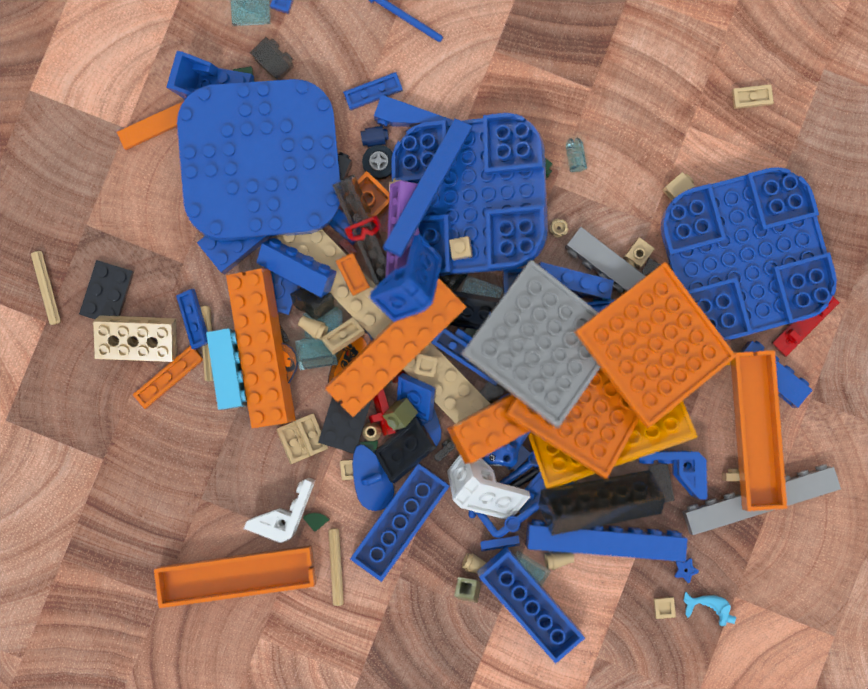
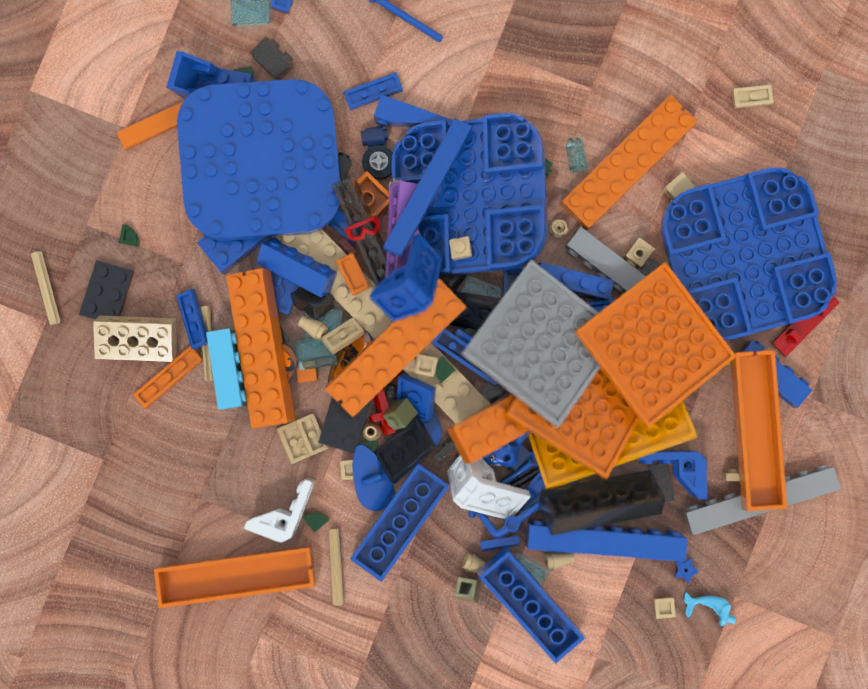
(128, 236): none -> dark green tile
(306, 375): none -> orange tile
(391, 390): none -> clear smoke plate
(443, 369): none -> dark green tile
(628, 162): none -> orange piece

